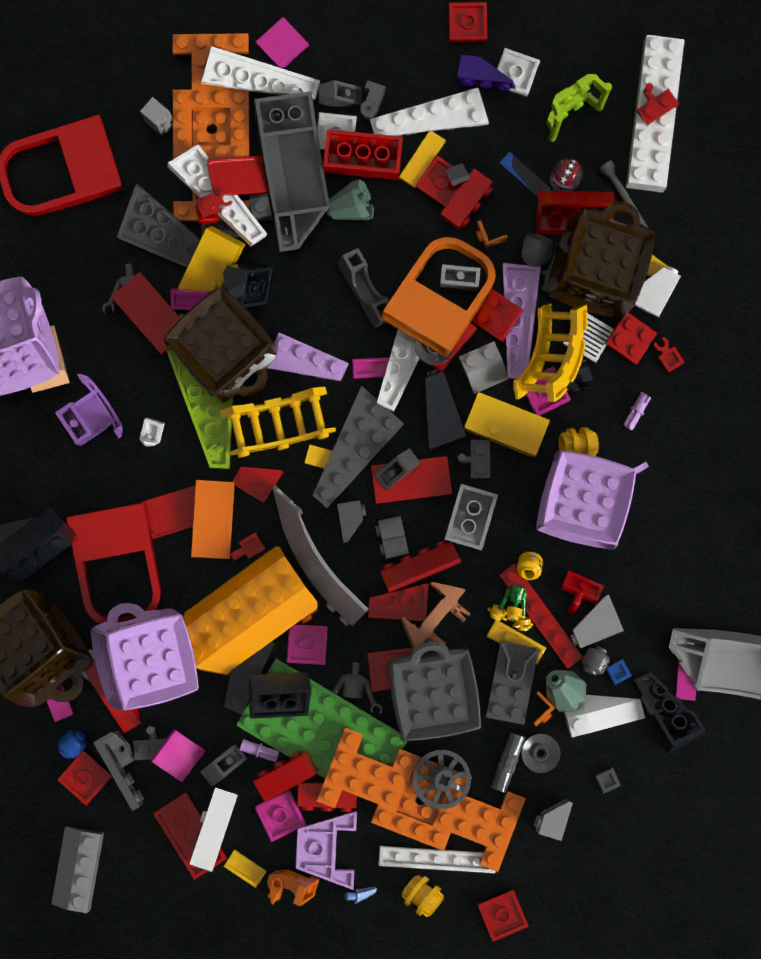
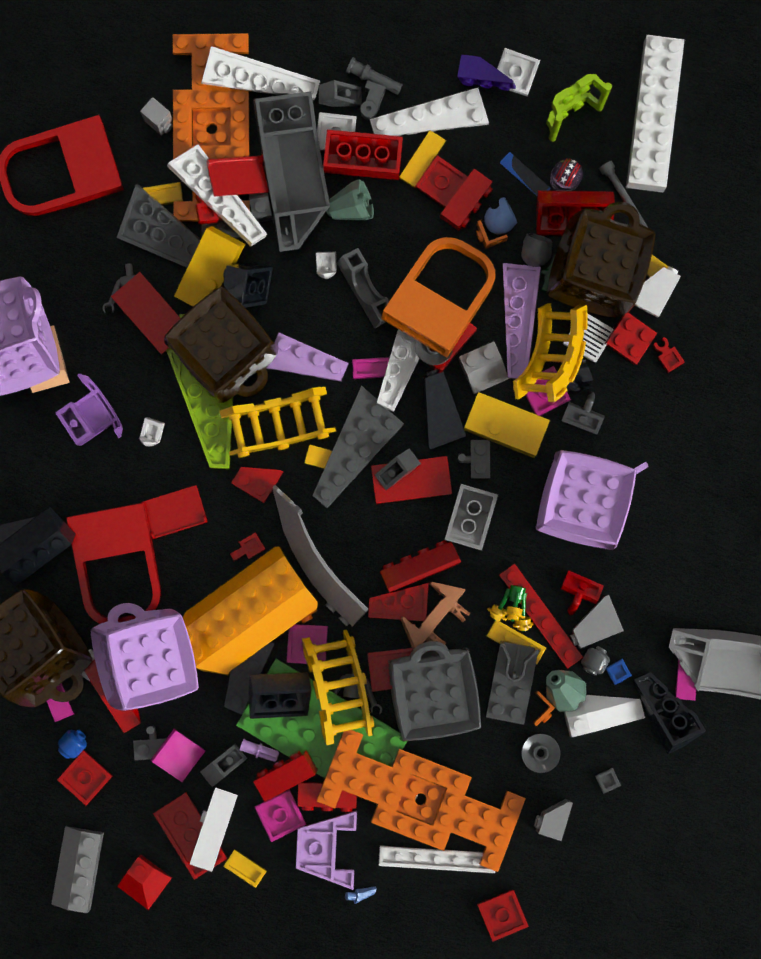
(115, 759): dark grey plate -> none
(144, 882): none -> red slope
(166, 193): none -> yellow tile
(186, 299): dark pink tile -> none
(211, 205): red plate -> none
(212, 519): orange tile -> none
(282, 43): dark pink tile -> none
(301, 886): orange tile -> none
(322, 687): none -> yellow fence
(326, 264): none -> white plate
(350, 518): dark grey slope -> none
(366, 73): none -> dark grey pin
(393, 537): dark grey brick -> none
(422, 896): yellow piece -> none
(441, 779): dark grey wheel -> none
(457, 174): dark grey tile -> none
(460, 277): light grey brick -> none
(468, 22): red plate -> none
(497, 315): red plate -> none
(501, 219): none -> medium blue helmet
(507, 762): dark grey axle -> none
(529, 565): yellow head -> none
(582, 442): yellow piece -> none
(583, 416): none -> dark grey plate
(637, 411): lavender axle -> none
(657, 106): red plate -> none

